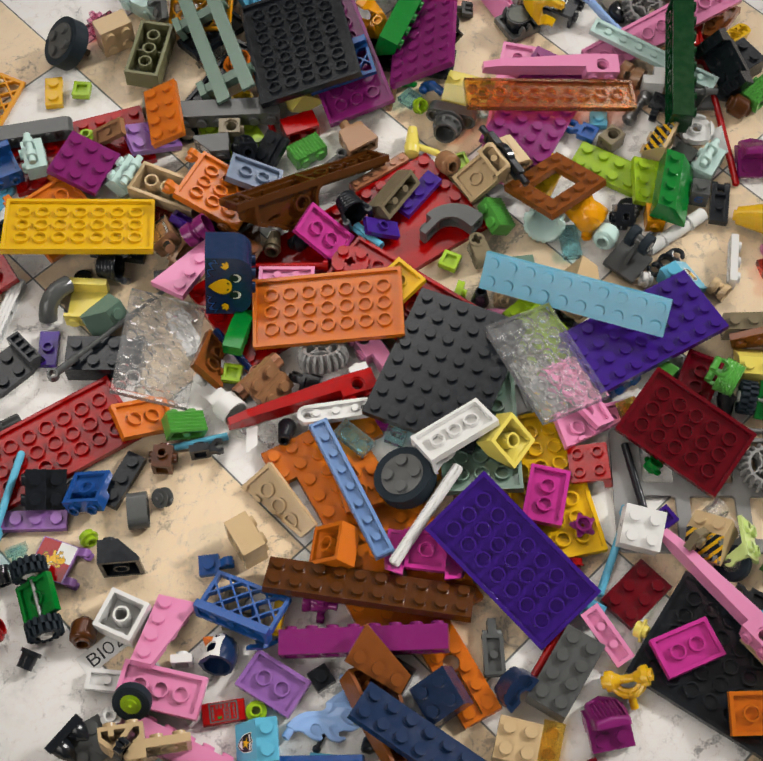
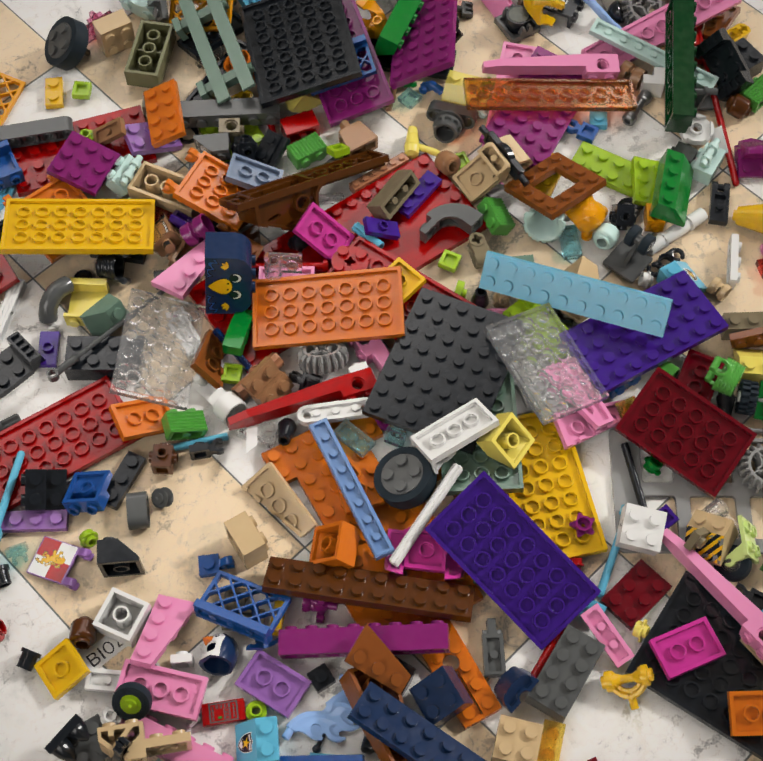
(34, 157): light aqua brick -> none
(37, 598): plate -> none
(62, 669): none -> yellow plate
(273, 244): dark tan cone -> none
(278, 263): none -> clear plate
(338, 150): none -> lime plate
(352, 208): black piece -> none
(420, 105): lime plate -> none
(546, 495): dark pink plate -> none
(589, 464): red bracket -> none
(607, 724): magenta piece -> none
(611, 138): dark tan brick -> none
(657, 105): black plate -> none
(659, 141): slope -> none
(699, 192): dark grey brick -> none

